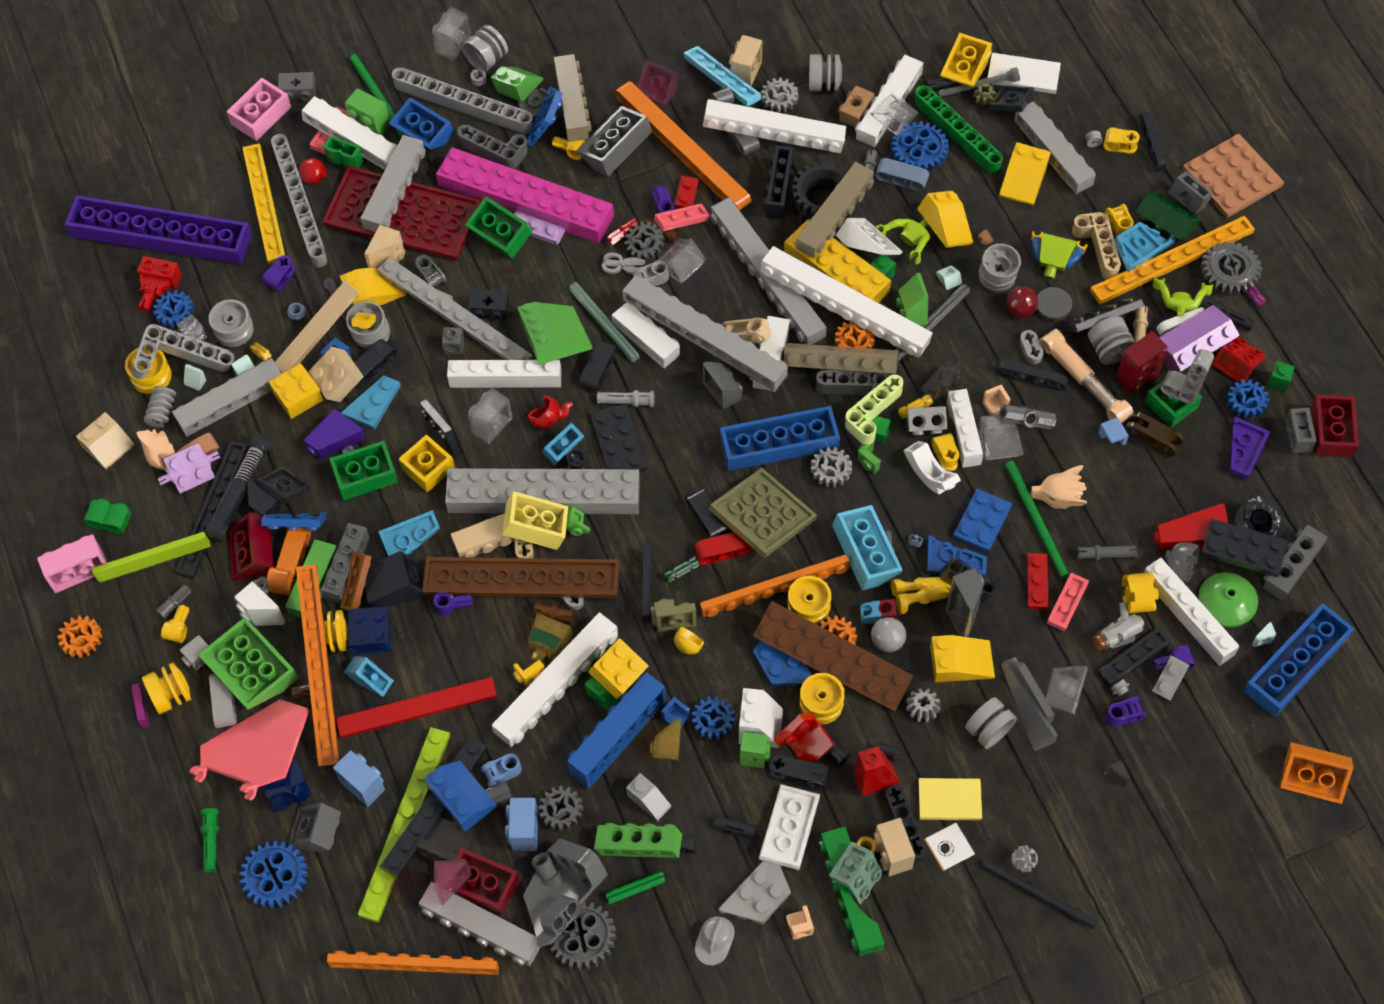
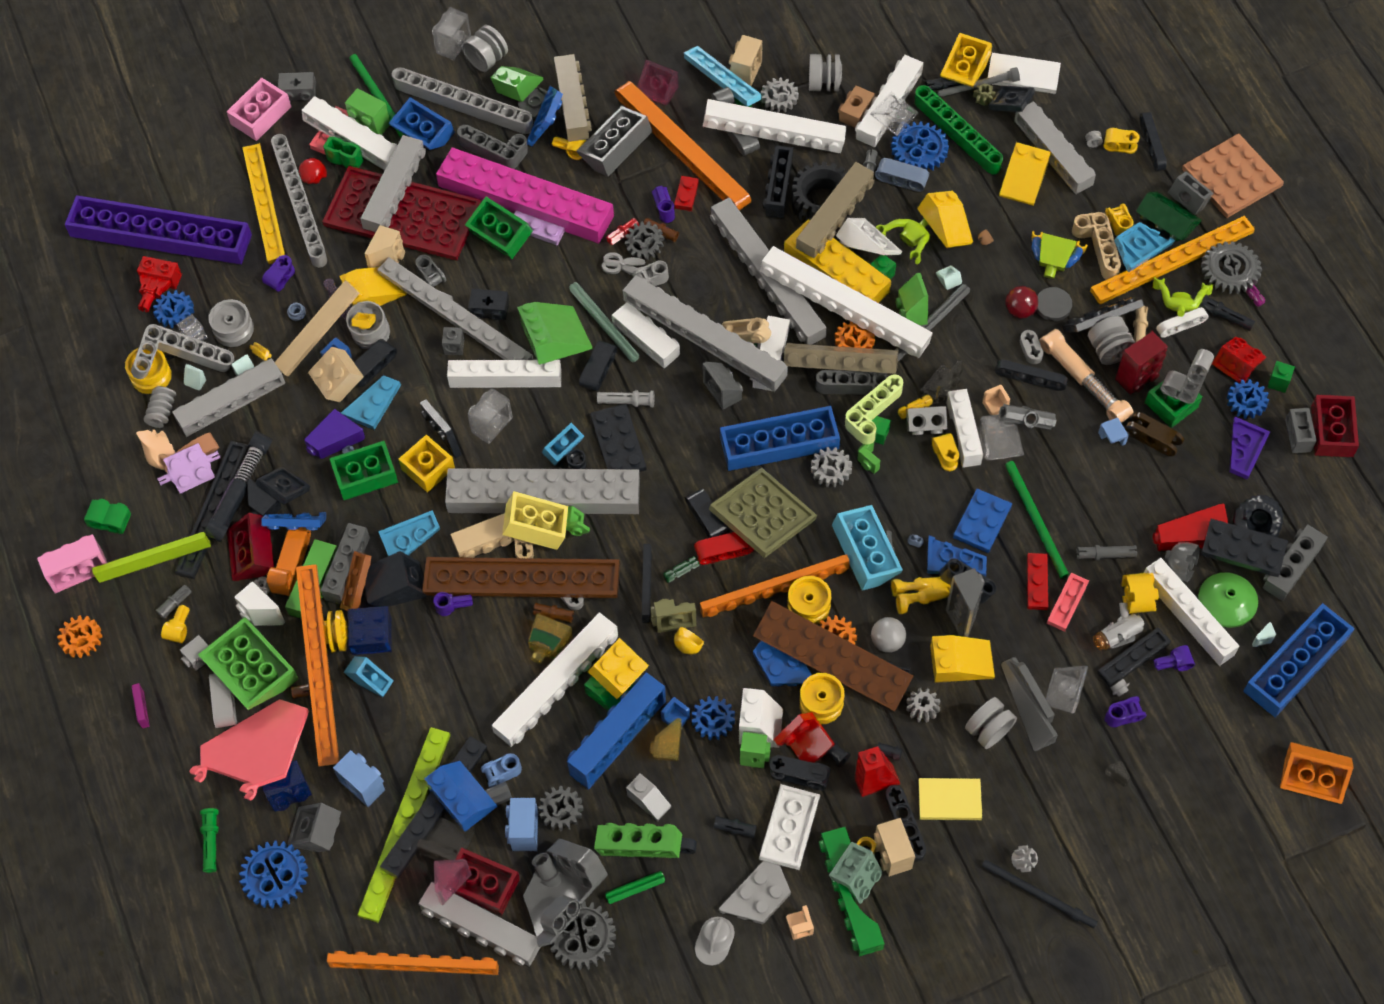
(105, 440): tan slope -> none
(166, 688): yellow wheel -> none
(296, 390): yellow brick -> none
(416, 707): red tile -> none
(475, 74): light grey bush -> none
(529, 674): yellow bracket -> none
(547, 416): red hair -> none
(681, 217): coral plate -> none
(682, 259): clear slope -> none
(876, 610): leg -> none
(928, 468): white arch -> none
(949, 846): white sticker -> none
(999, 267): light grey wheel -> none
(1061, 487): light nougat piece -> none
(1170, 678): light grey plate -> none
(1204, 331): medium lavender slope -> none

